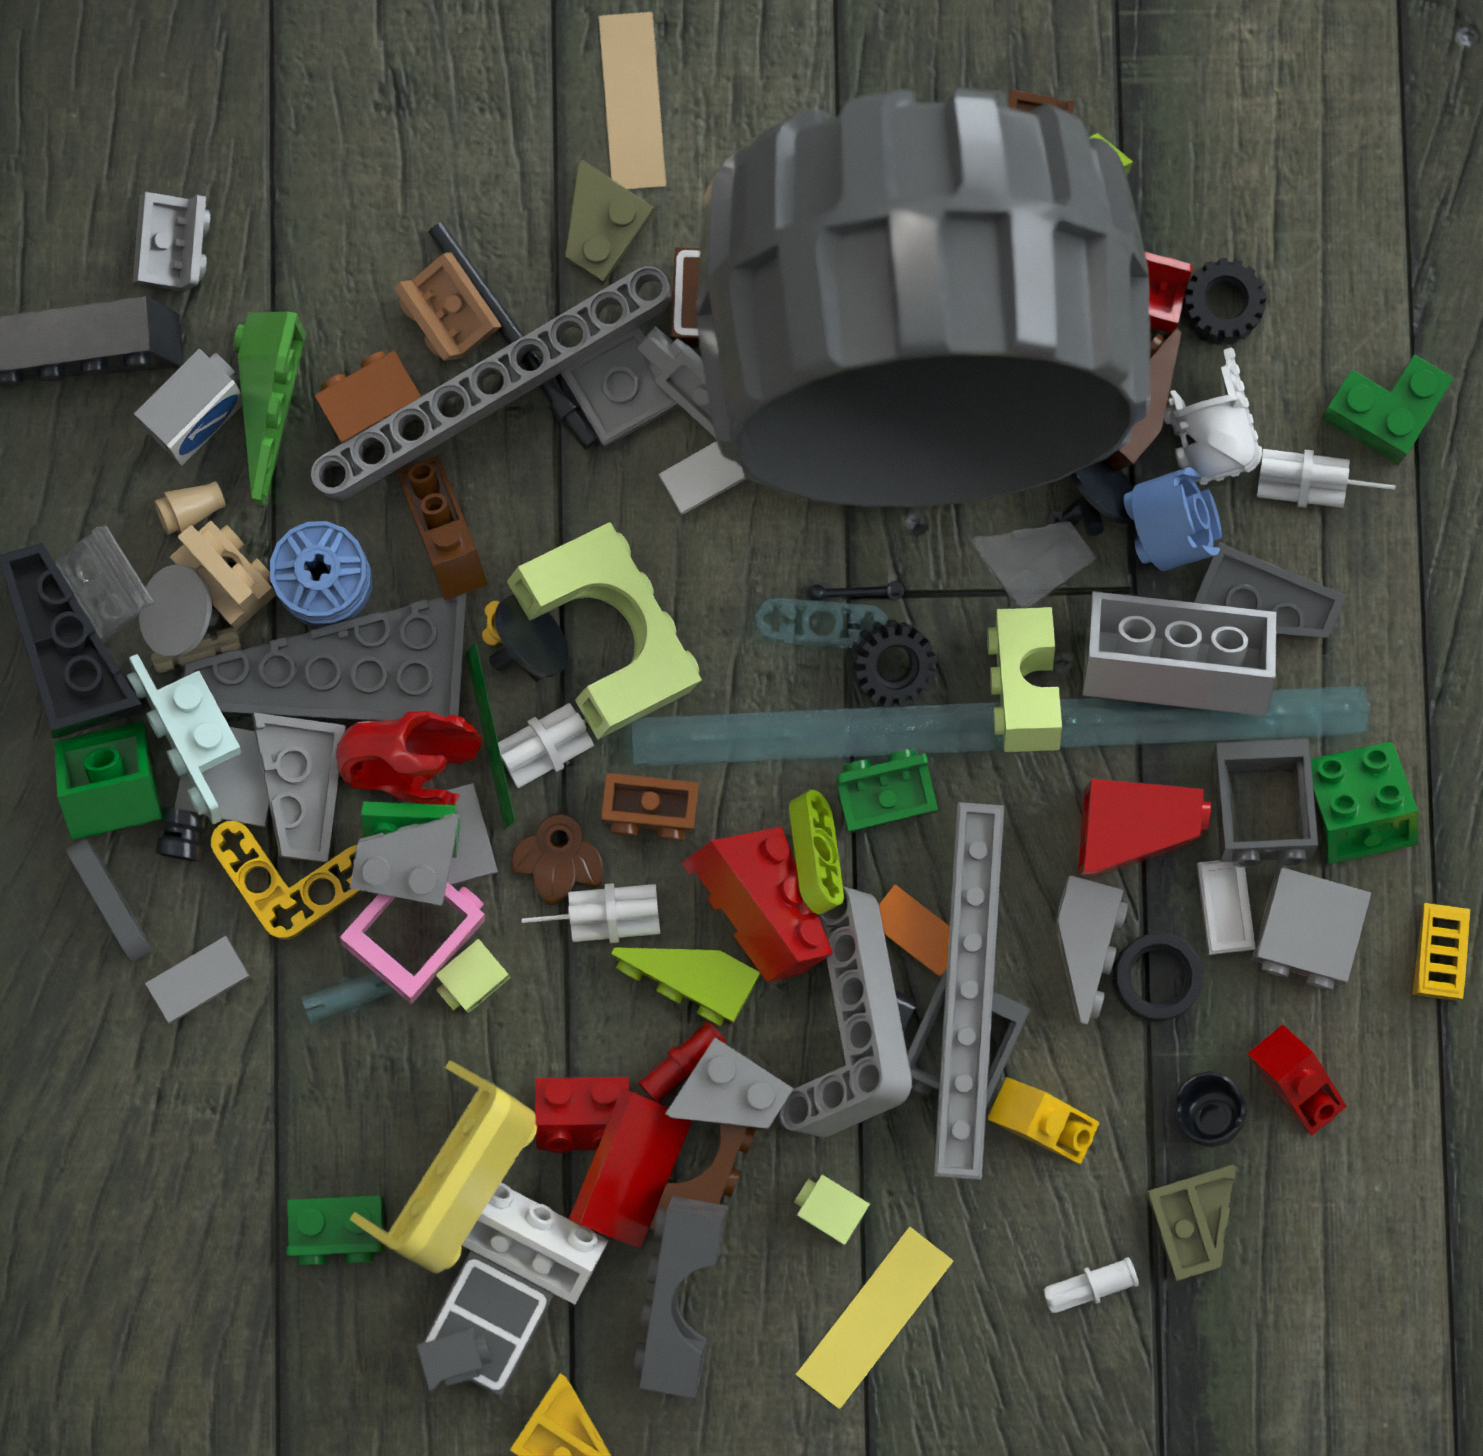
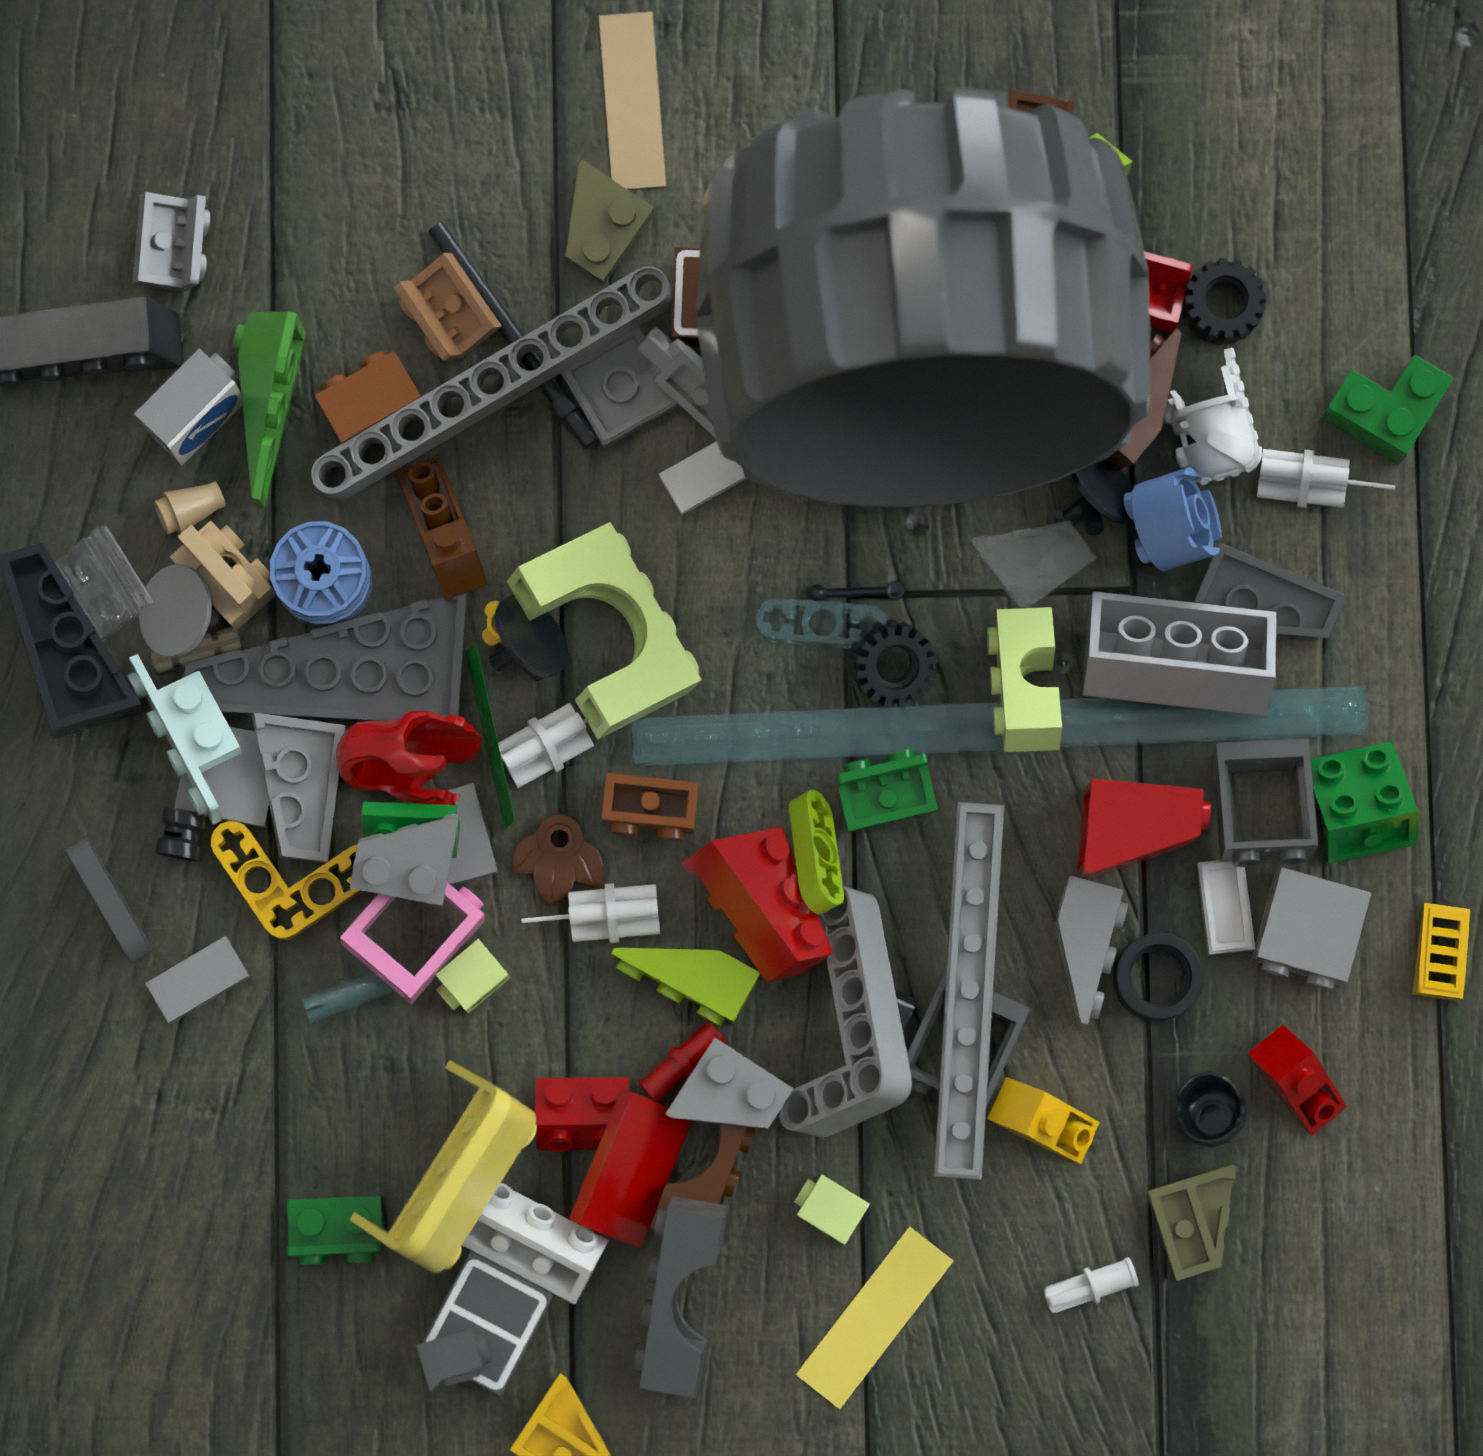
(107, 780): green slope -> none
(915, 930): orange tile -> none

